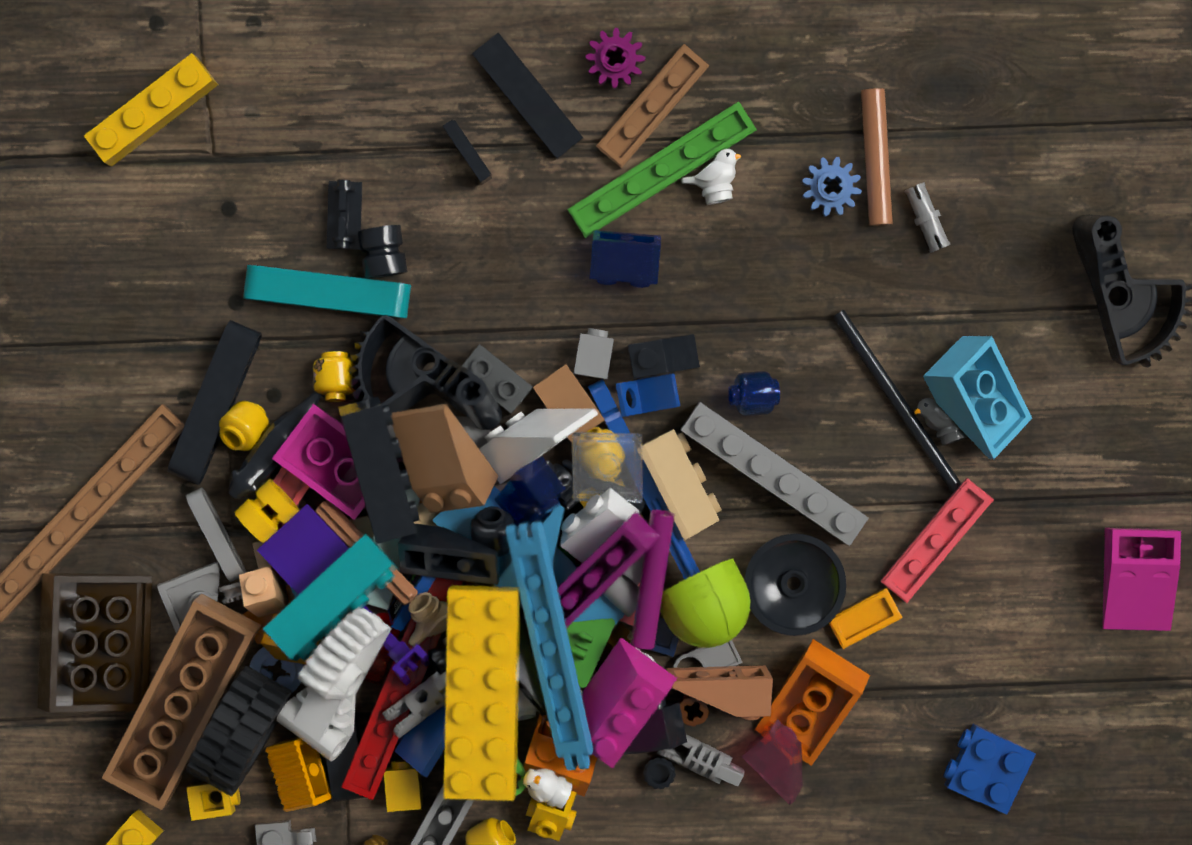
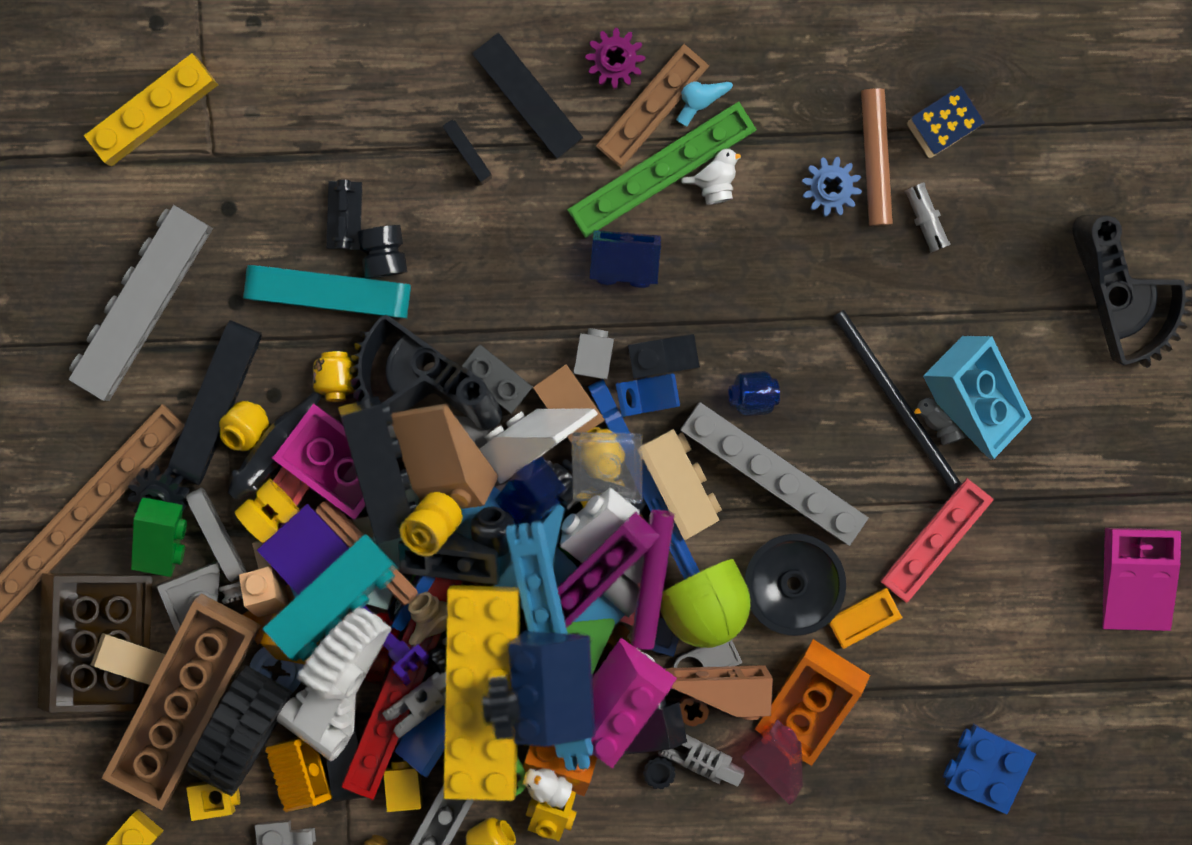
(127, 659): none -> tan tile
(140, 303): none -> light grey brick
(157, 537): none -> green brick
(158, 487): none -> black gear
(431, 524): none -> yellow wheel
(501, 708): none -> black gear
(553, 688): none -> dark blue slope
(699, 96): none -> medium azure animal
(945, 122): none -> dark blue piece

